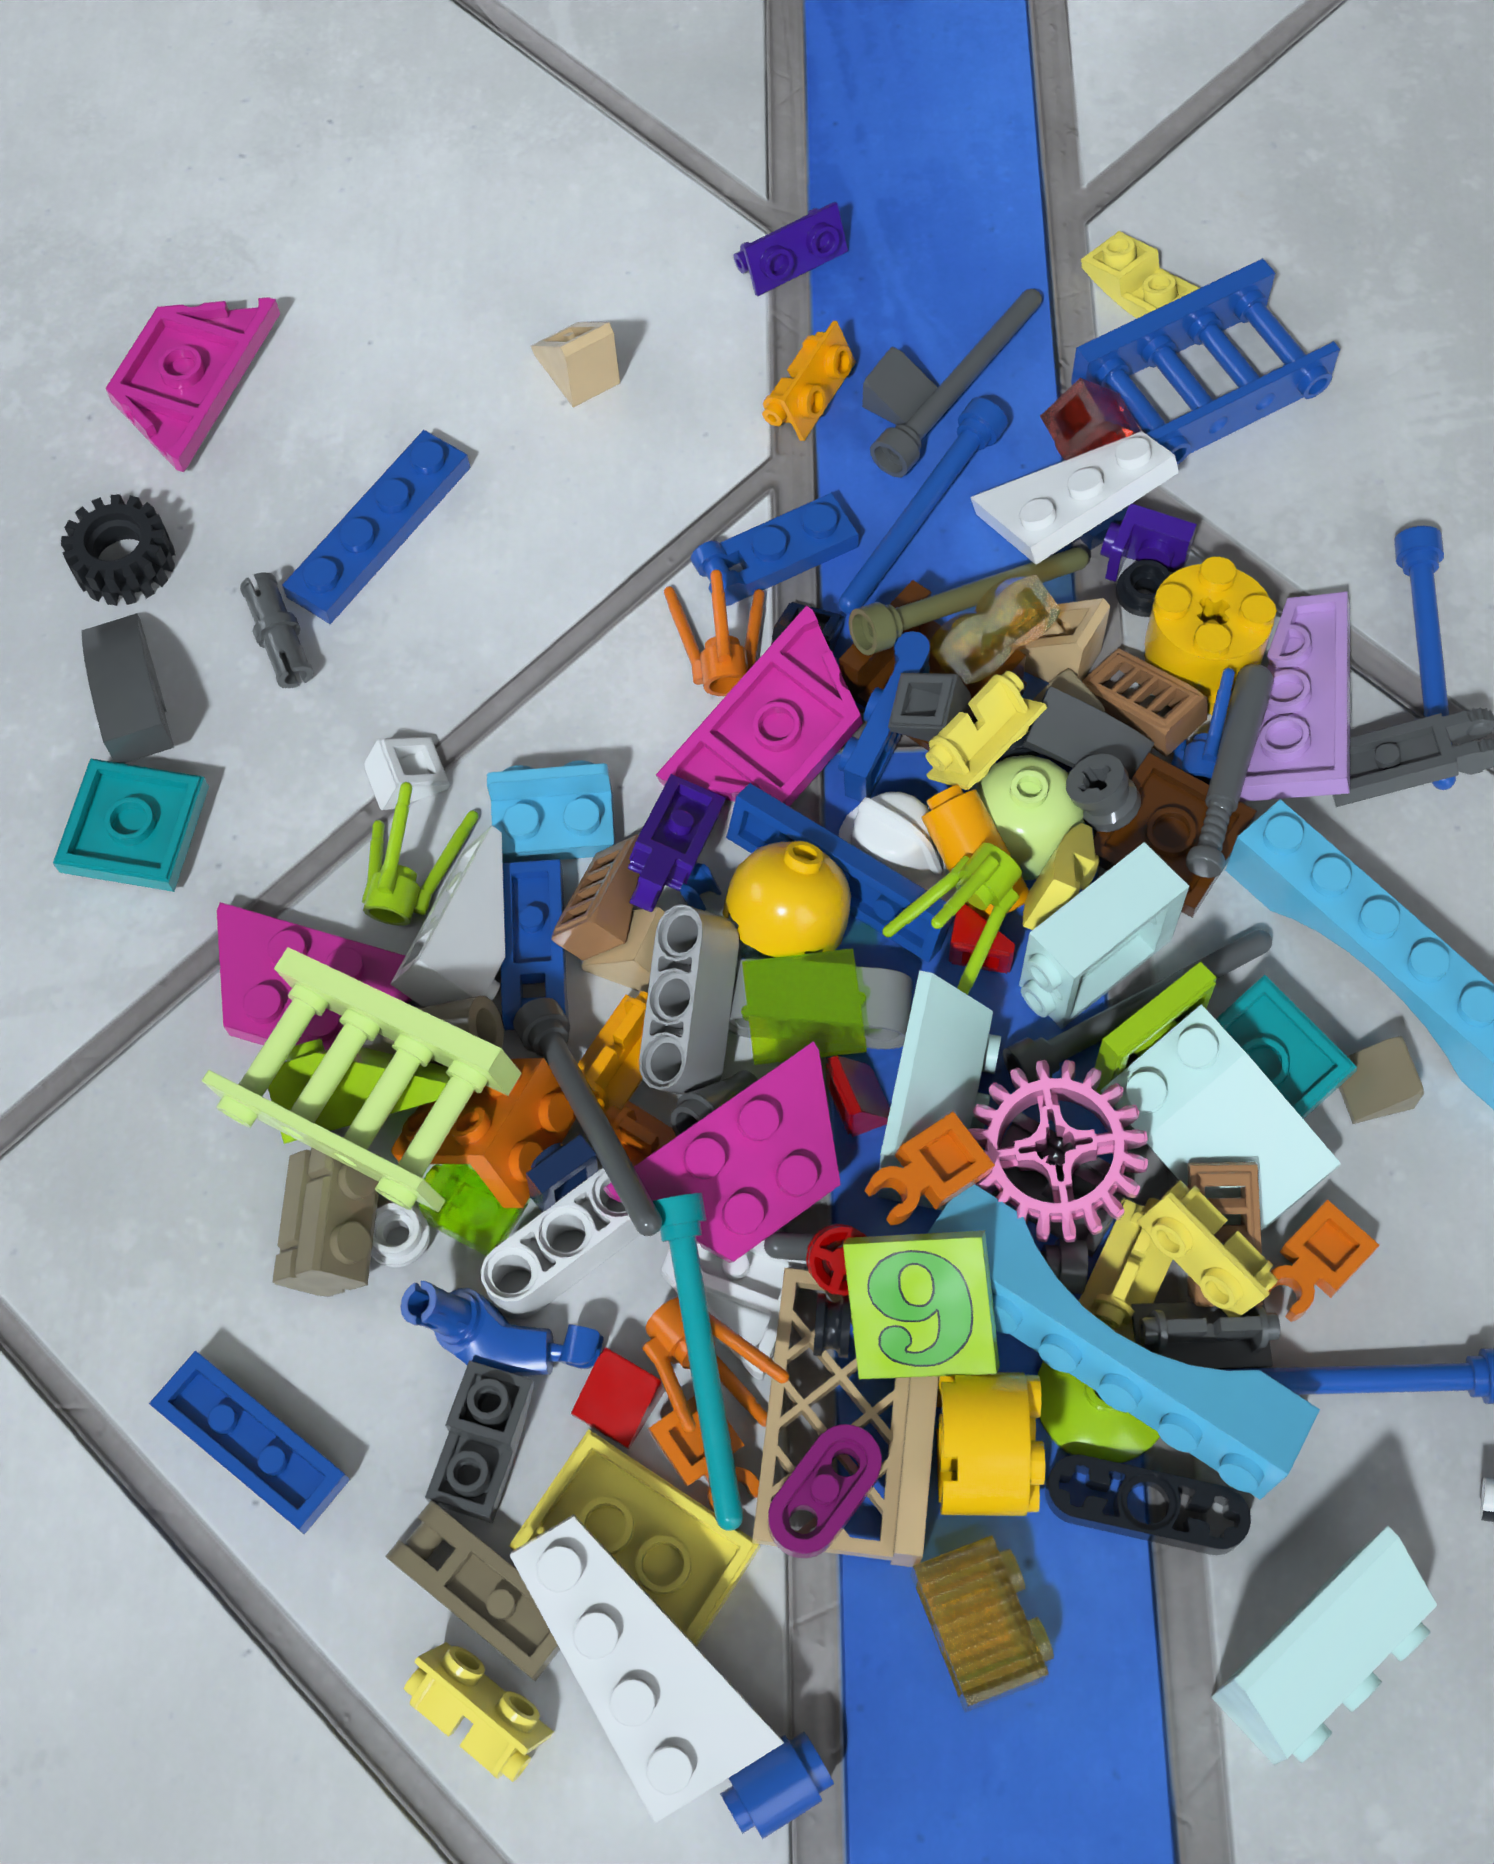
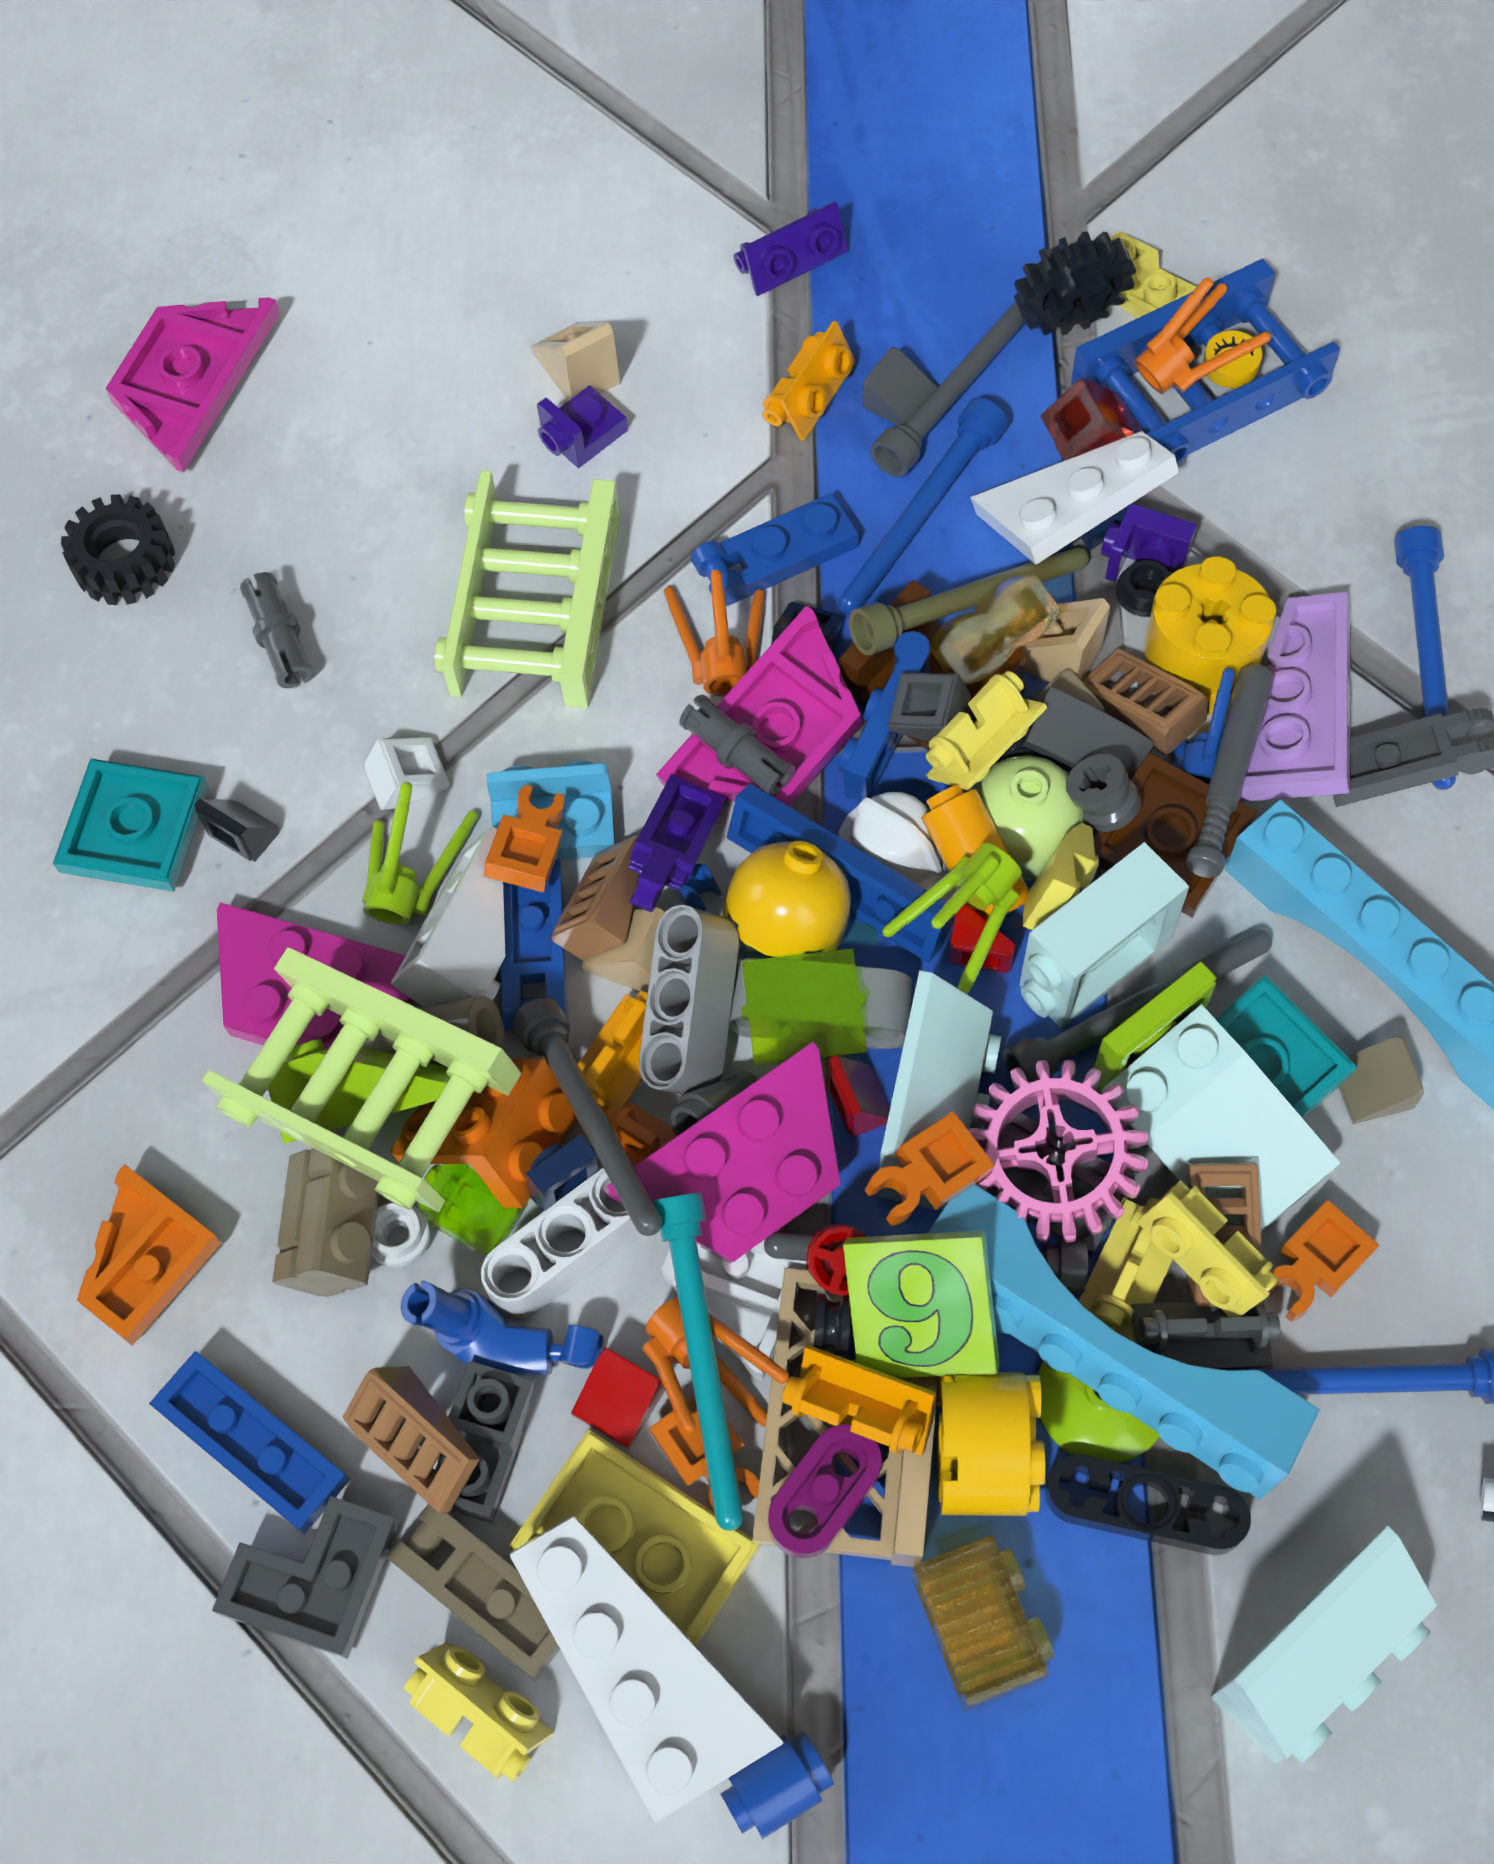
(125, 690): dark grey slope -> none
(142, 1257): none -> orange wing
(236, 826): none -> black slope
(316, 1599): none -> dark grey plate
(376, 526): blue plate -> none
(376, 1419): none -> medium nougat slope
(526, 845): none -> orange plate
(577, 616): none -> yellowish green fence
(580, 426): none -> dark purple bracket
(737, 745): none -> dark grey pin
(862, 1397): none -> light orange hinge
(1074, 283): none -> black gear
(1168, 356): none -> orange plant
(1239, 371): none -> yellow tile

